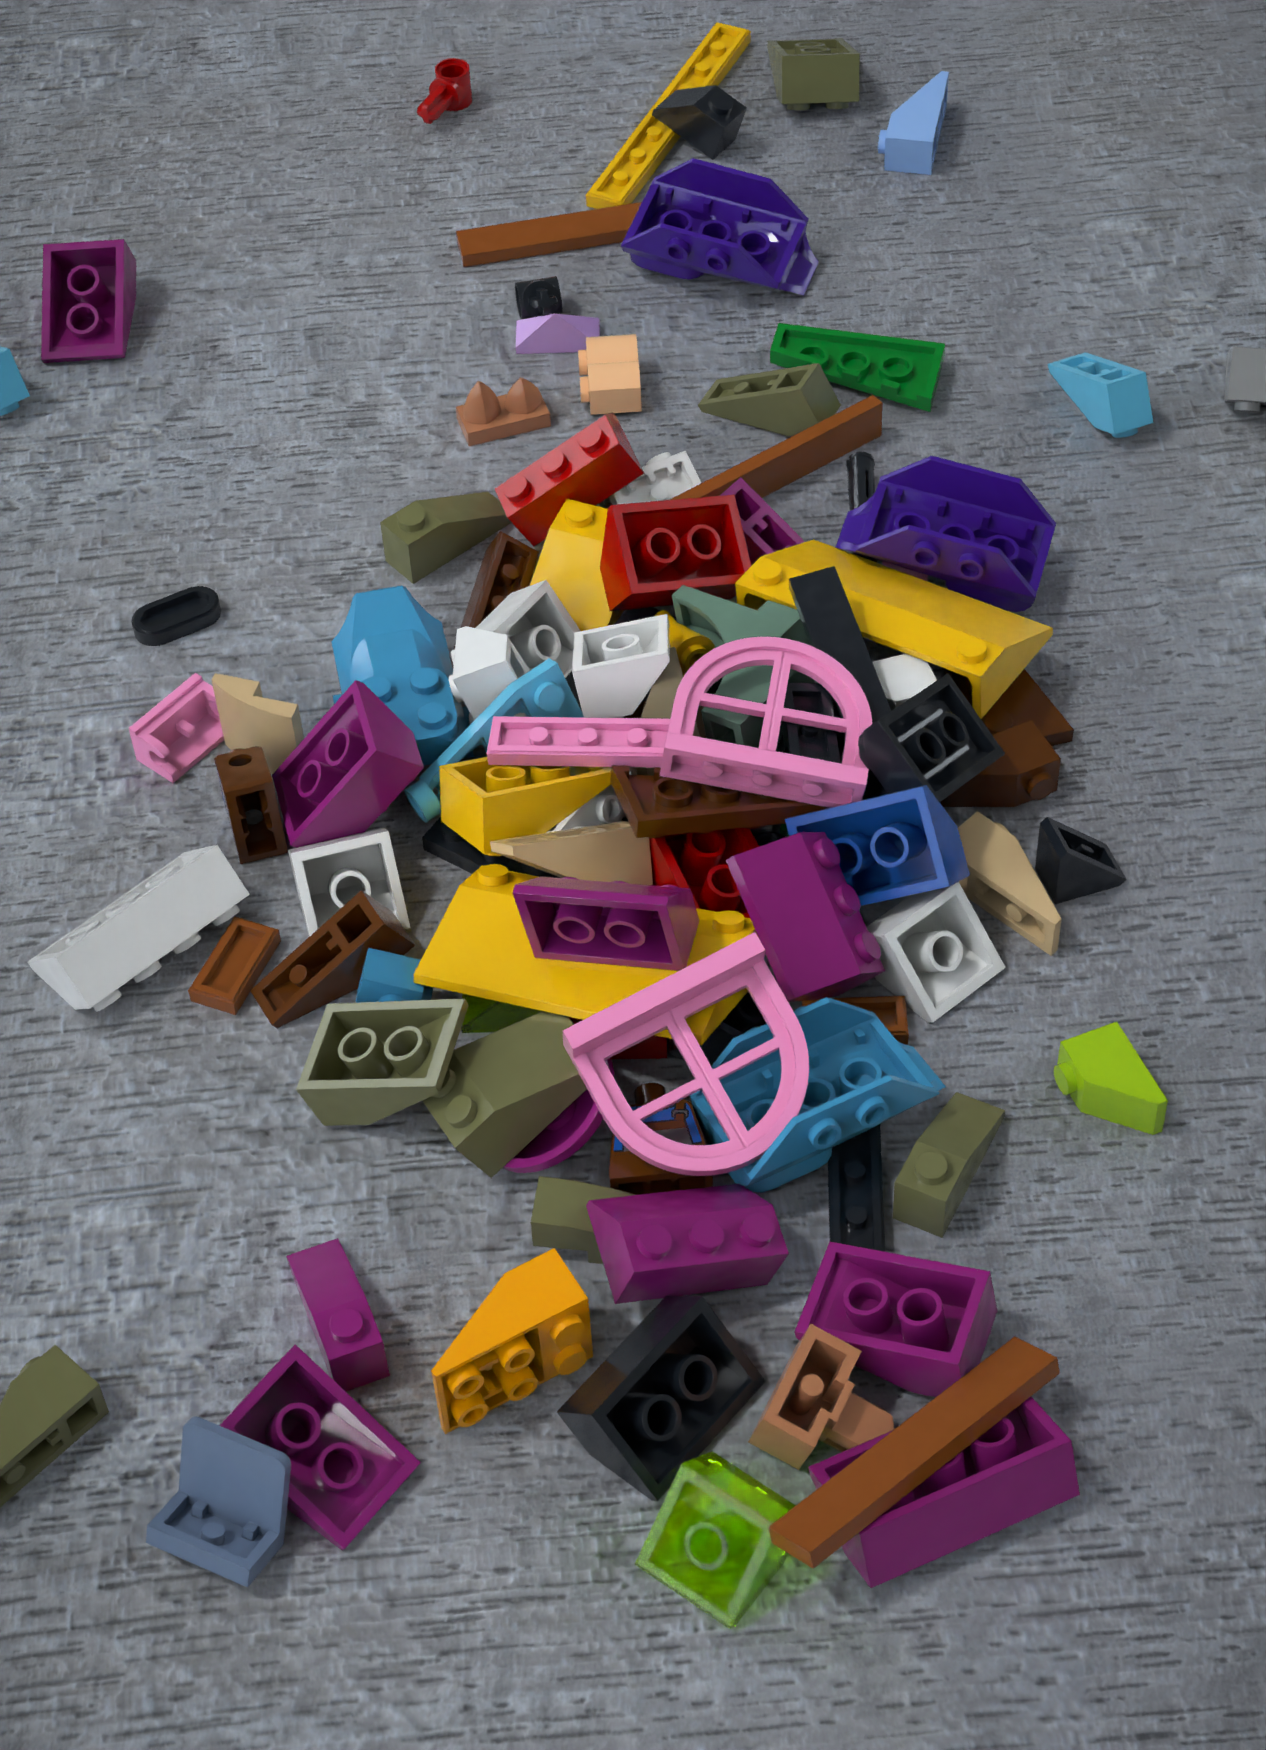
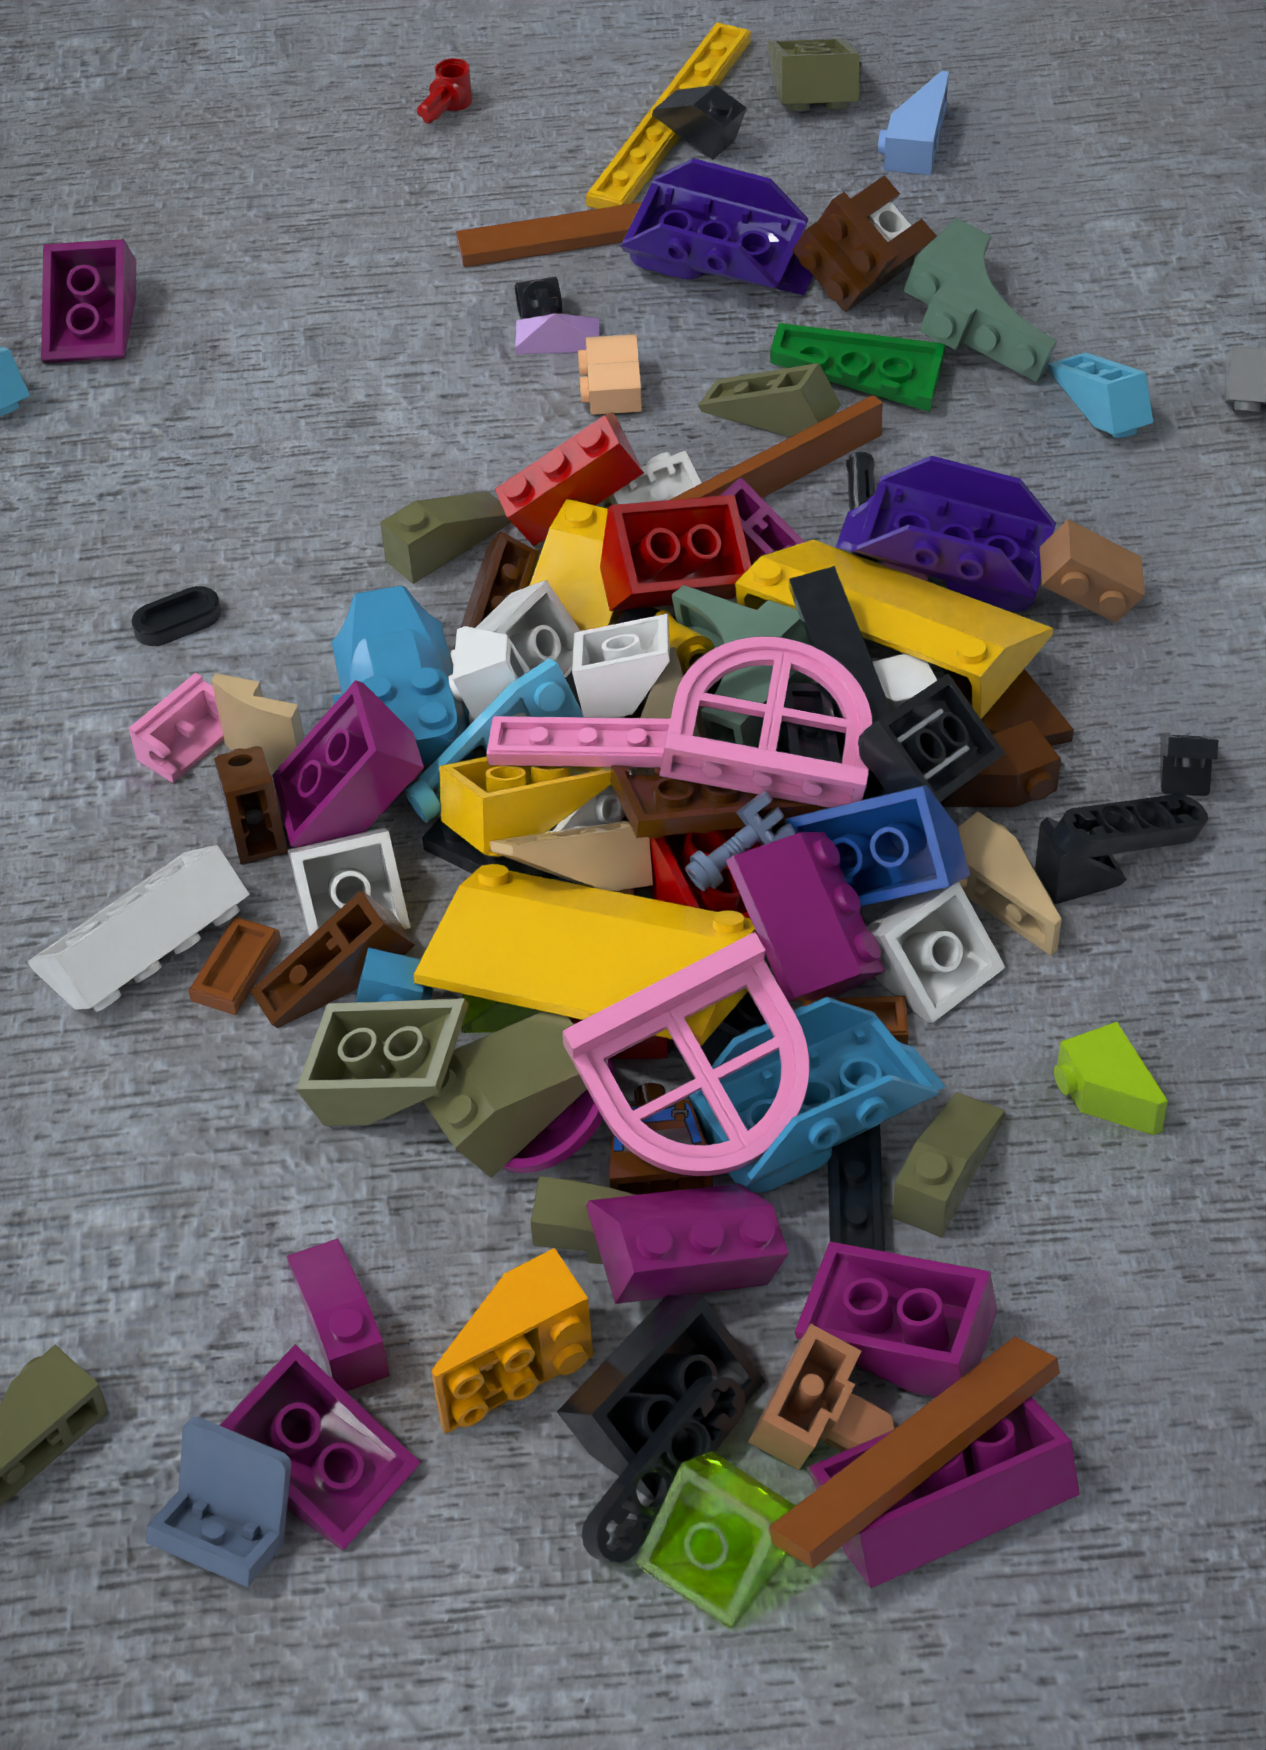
(496, 417): nougat tile -> none
(608, 922): magenta slope -> none
(658, 1460): none -> black beam
(706, 869): none -> sand blue hinge
(861, 243): none -> reddish brown brick
(968, 308): none -> sand green arch
(1091, 571): none -> medium nougat brick
(1139, 823): none -> black beam
(1186, 764): none -> black slope

